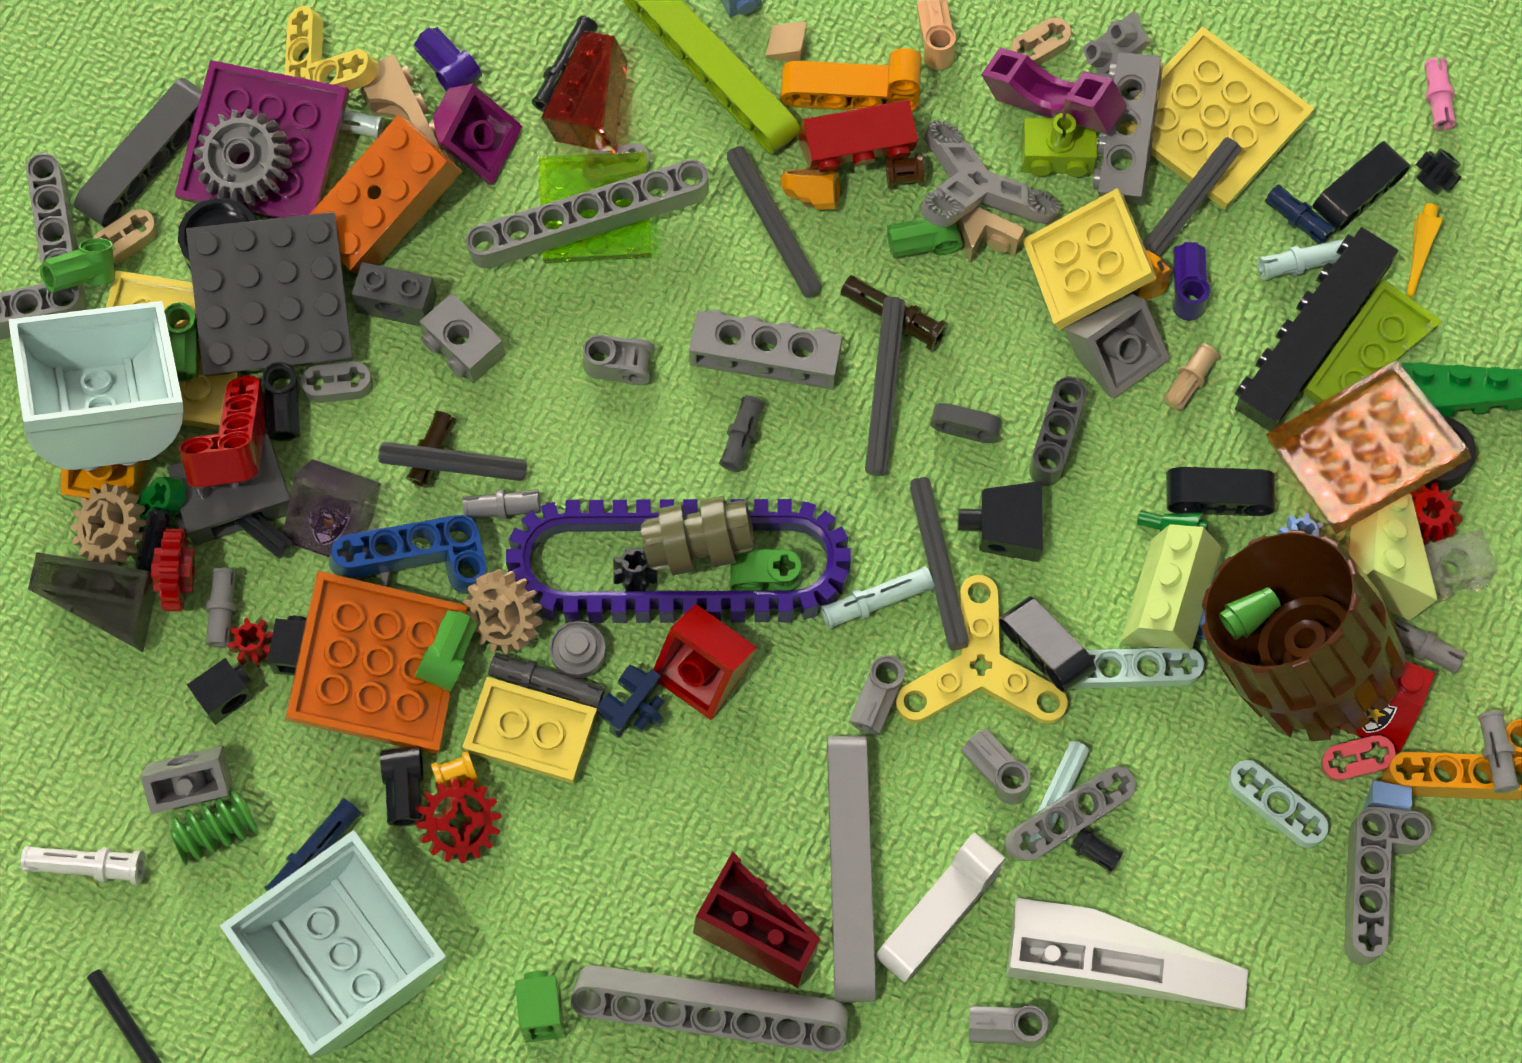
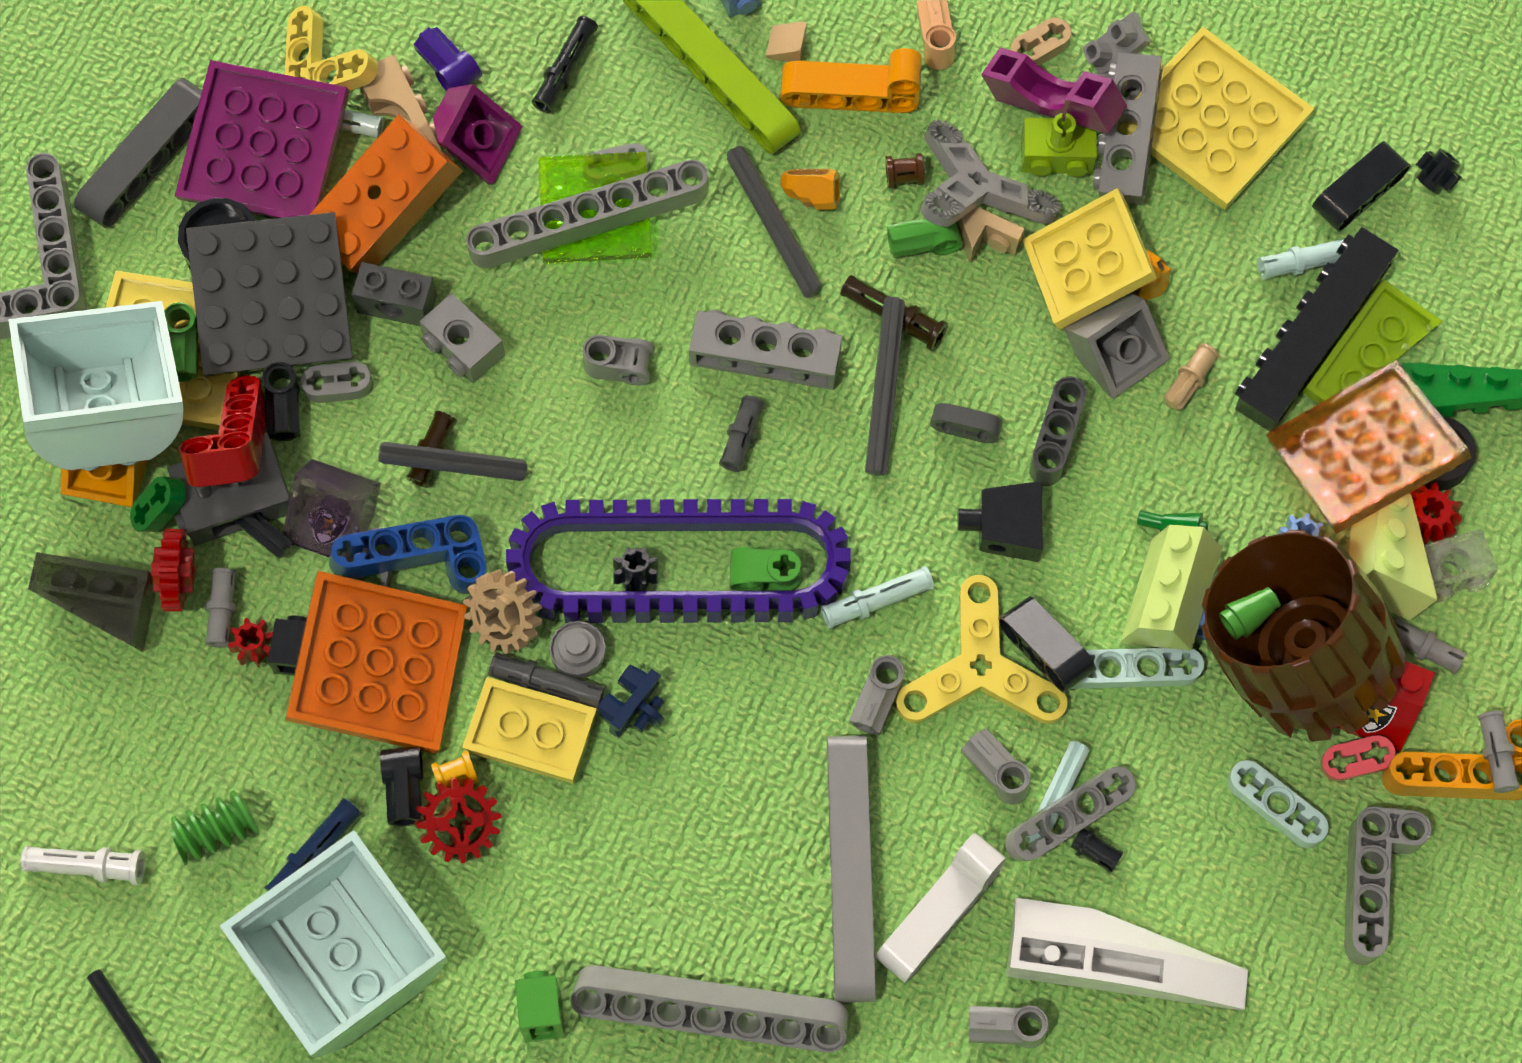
(88, 265): bright green piece -> none
(108, 524): tan gear -> none
(125, 237): tan beam -> none
(151, 538): black axle -> none
(186, 779): light grey brick -> none
(221, 690): black brick -> none
(230, 140): light grey gear -> none
(443, 659): bright green piece -> none
(502, 504): light grey pin -> none
(589, 94): clear red wedge -> none
(680, 538): olive piece -> none
(703, 661): red slope -> none
(755, 925): dark red wedge -> none
(858, 136): red slope -> none
(939, 564): dark grey axle -> none
(1190, 279): dark purple piece -> none
(1192, 196): dark grey axle -> none
(1220, 491): black beam -> none
(1299, 214): dark blue pin -> none
(1389, 796): light blue slope -> none
(1423, 236): yellow piece -> none
(1440, 94): bright pink pin -> none

